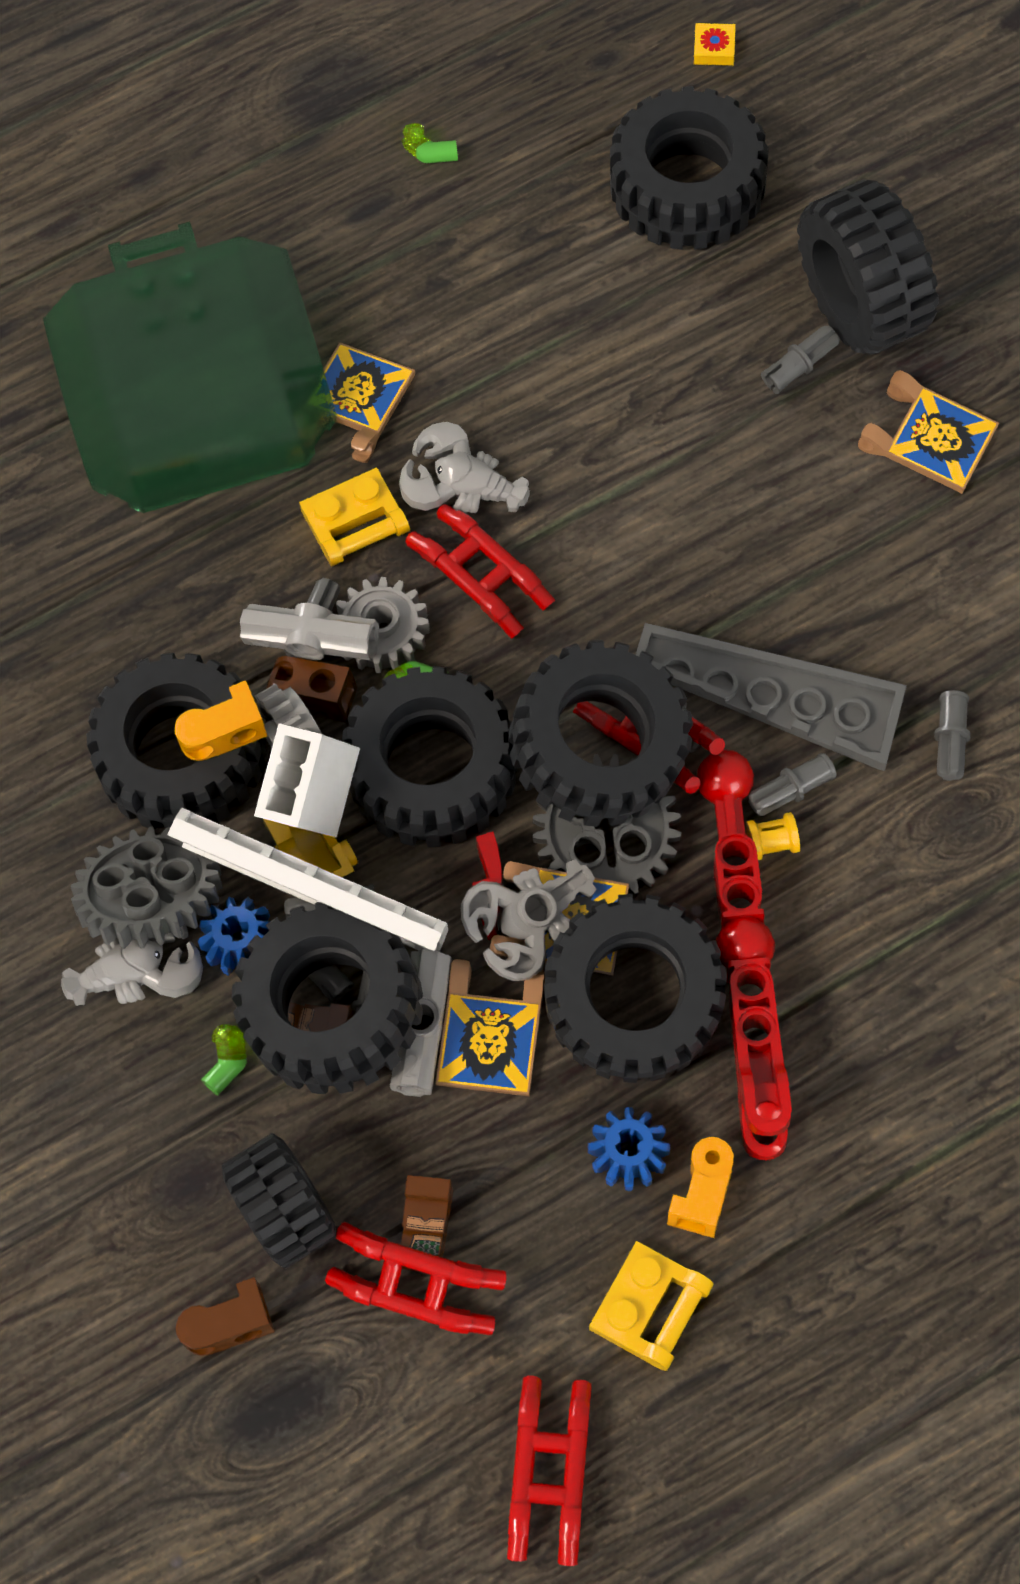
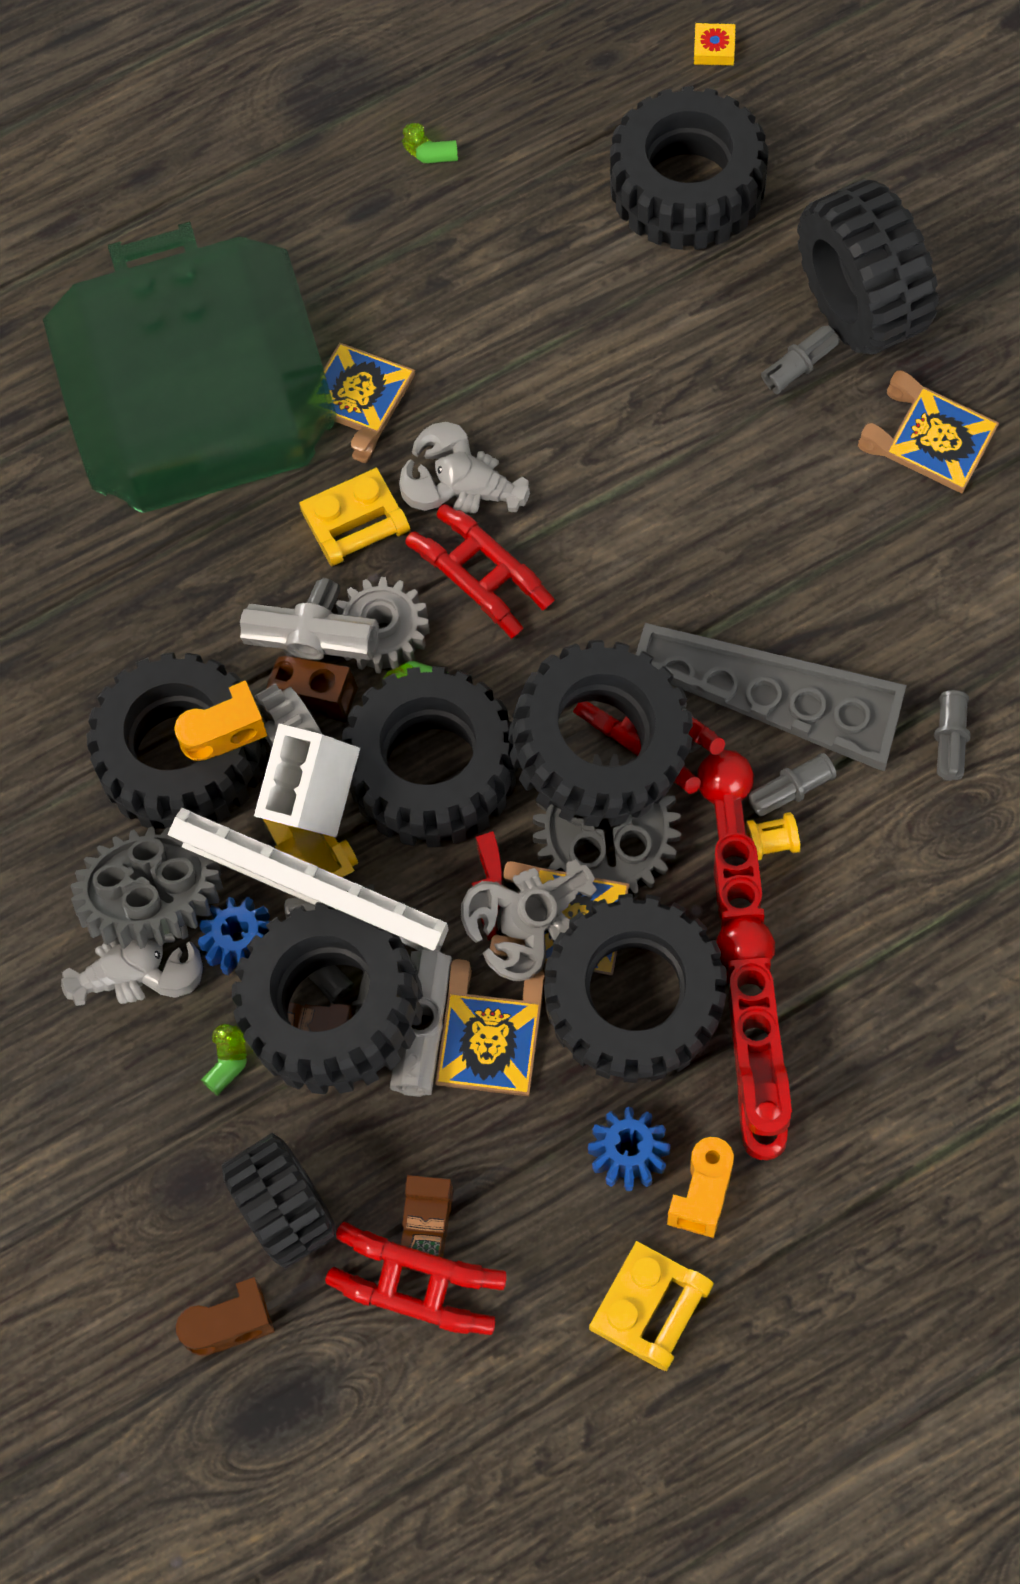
(569, 1494): red piece -> none

